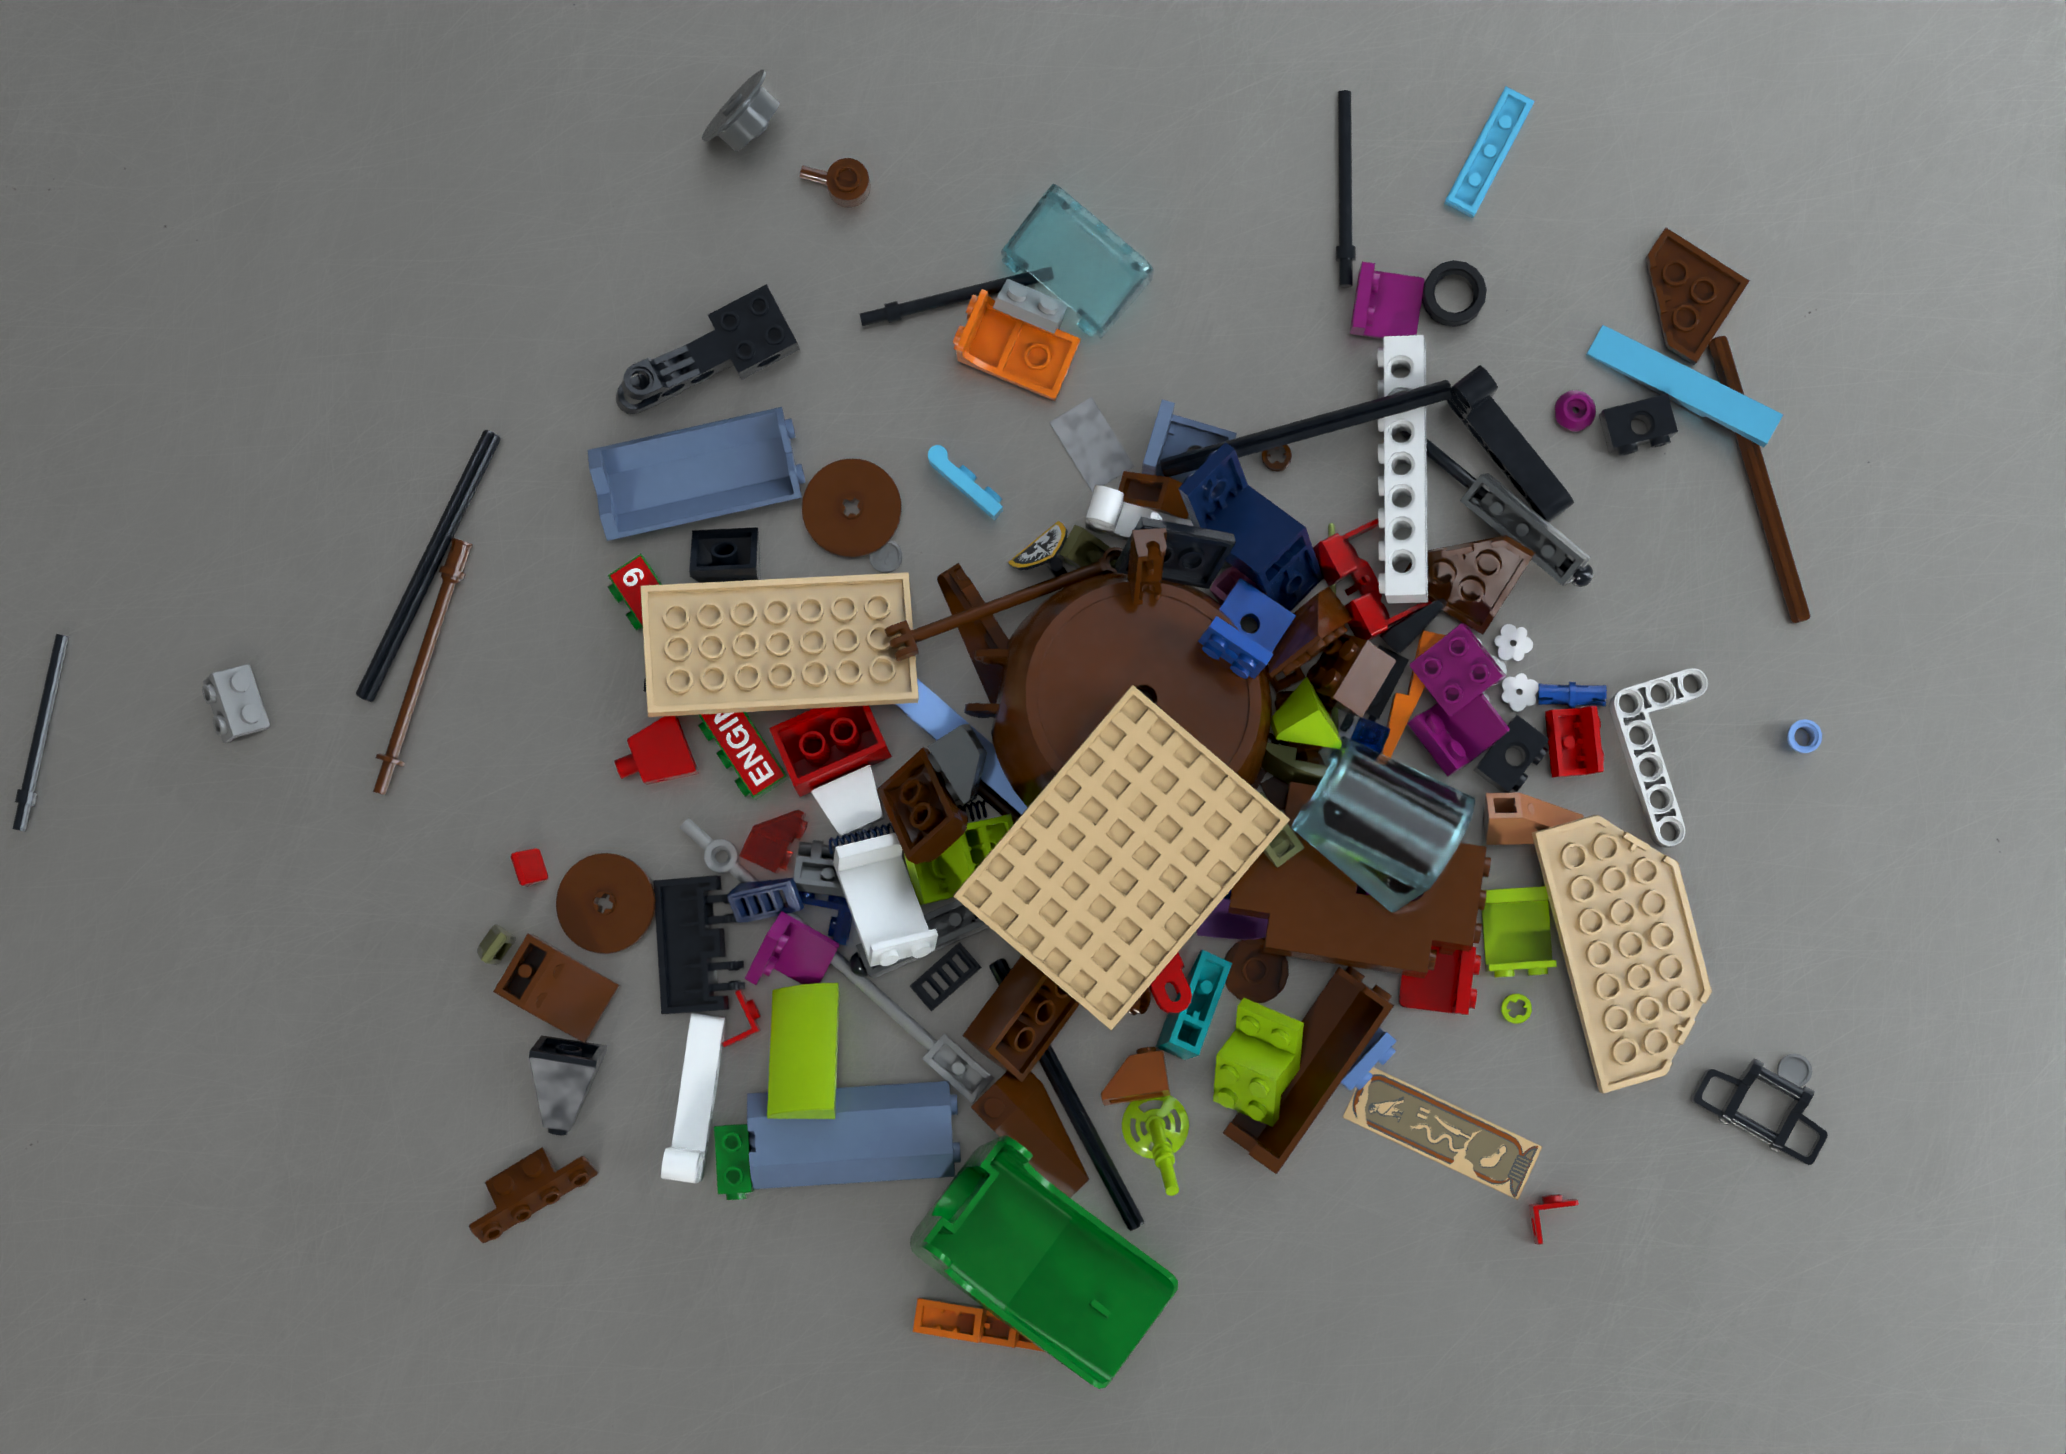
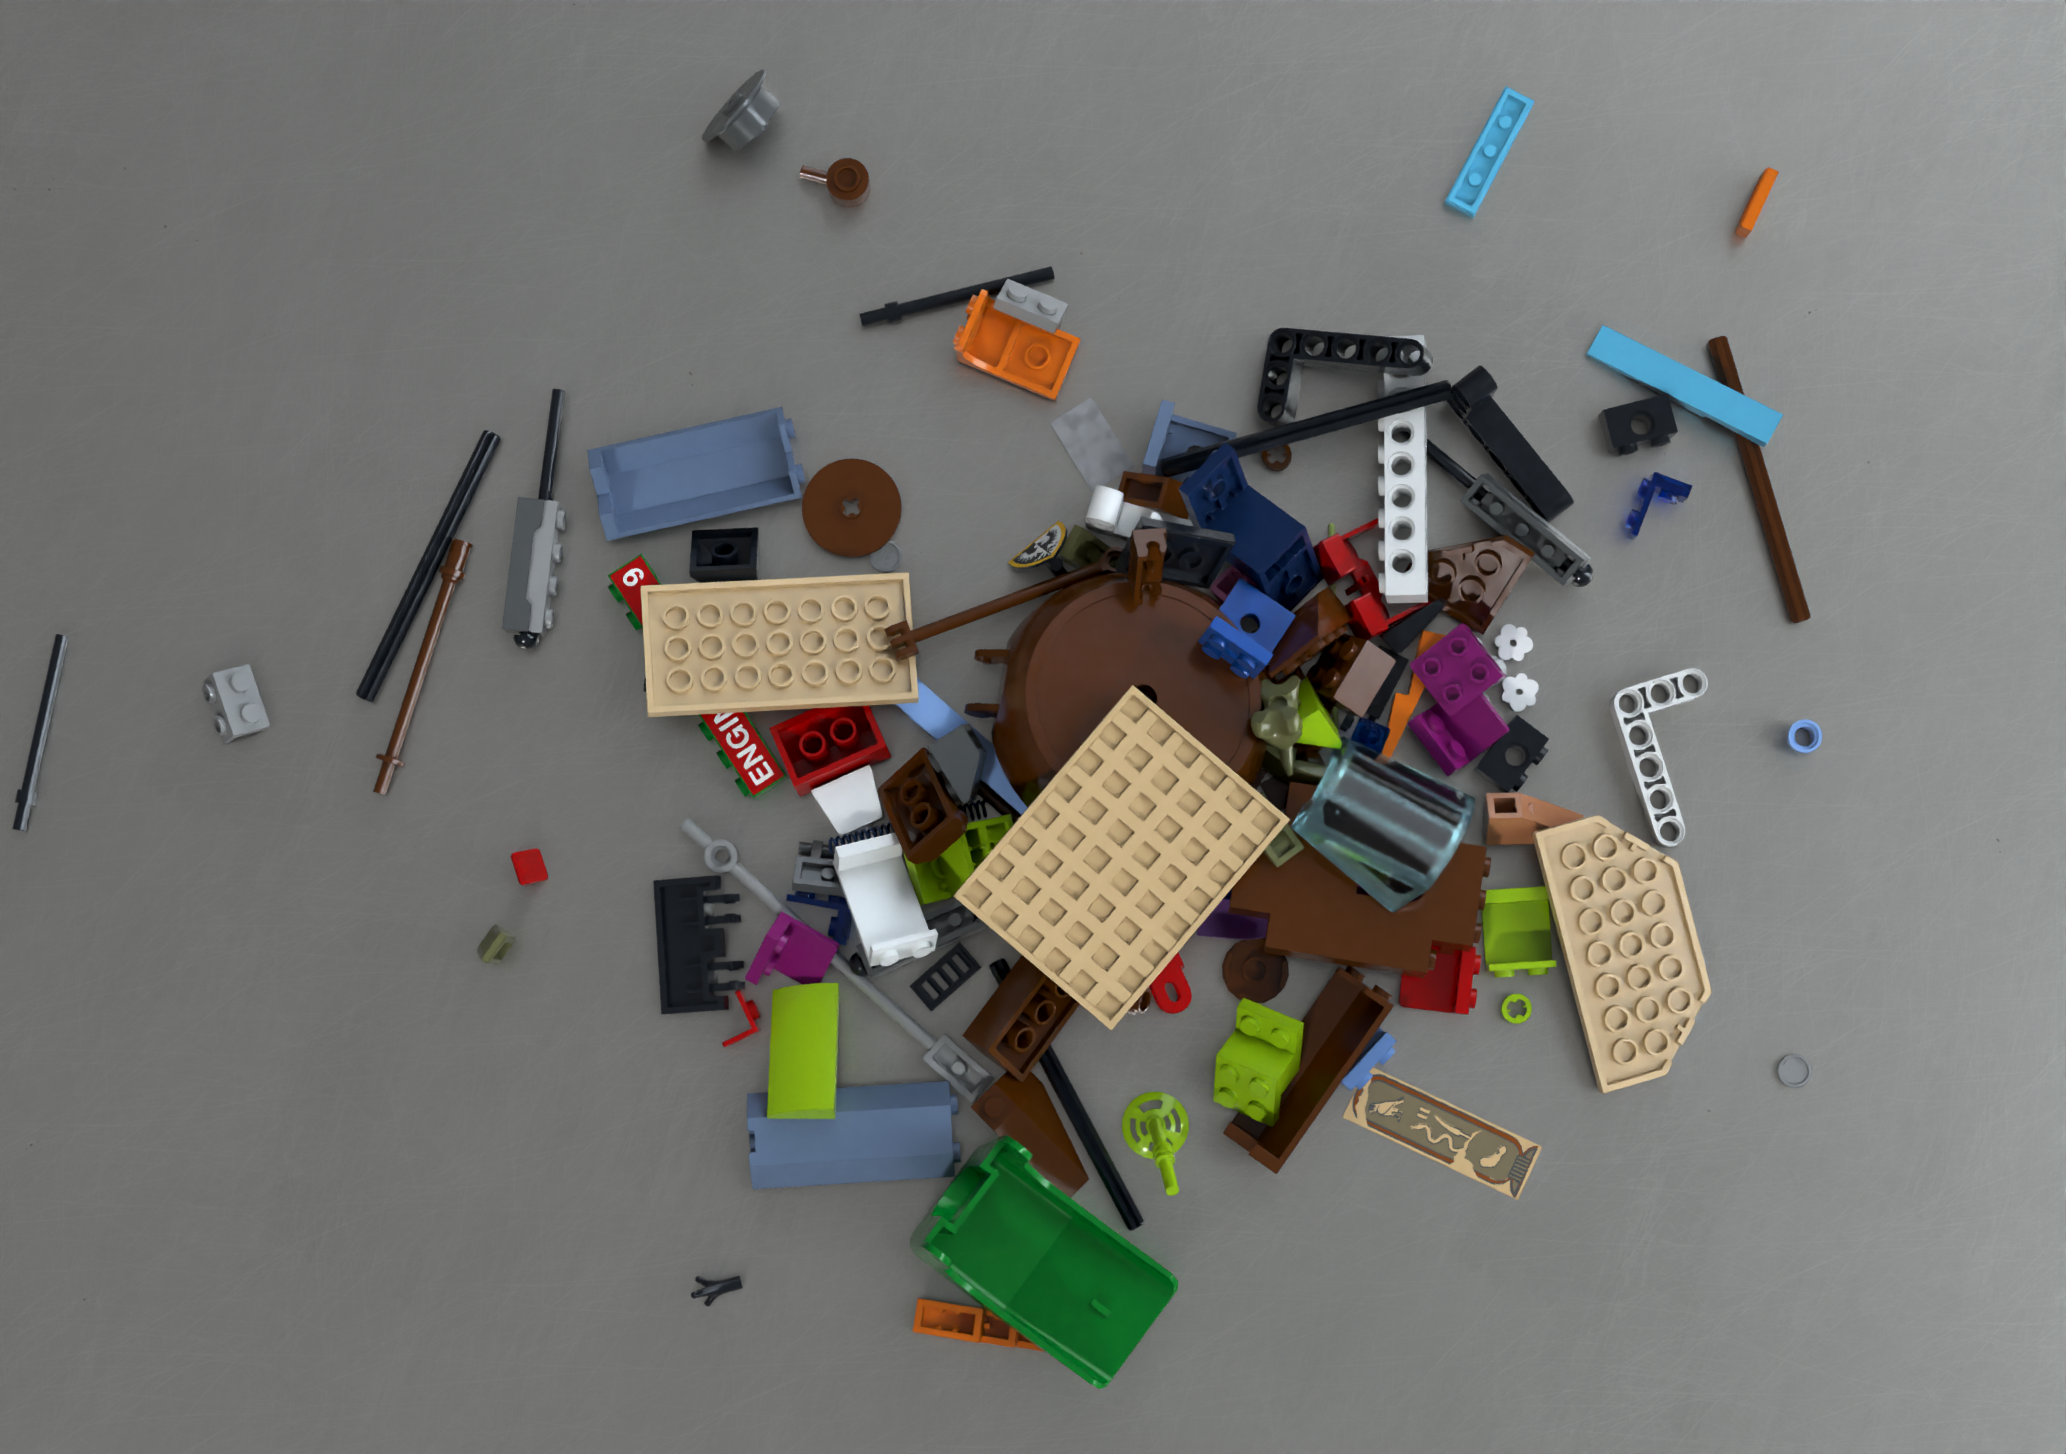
(526, 1189): reddish brown bracket -> none
(536, 548): none -> piece
(556, 988): reddish brown slope -> none
(562, 1079): black slope -> none
(583, 916): reddish brown piece -> none
(658, 753): red torso -> none
(696, 1100): white beam -> none
(716, 1288): none -> black bar
(732, 1161): green brick -> none
(745, 904): dark blue slope -> none
(746, 336): black brick -> none
(771, 841): clear red slope -> none
(964, 480): medium azure plate -> none
(980, 634): reddish brown wedge -> none
(1078, 260): clear light blue windscreen -> none
(1138, 1078): dark orange slope -> none
(1186, 1030): teal slope -> none
(1279, 721): none -> olive animal
(1331, 357): none -> black beam
(1345, 251): black bar -> none
(1386, 303): magenta bracket -> none
(1456, 268): black tyre -> none
(1548, 1202): red bracket -> none
(1564, 410): magenta plate -> none
(1572, 694): blue pin -> none
(1574, 741): red bracket -> none
(1669, 491): none -> clear blue bracket
(1690, 293): reddish brown plate -> none
(1756, 202): none -> orange tile
(1776, 1139): black bar -> none

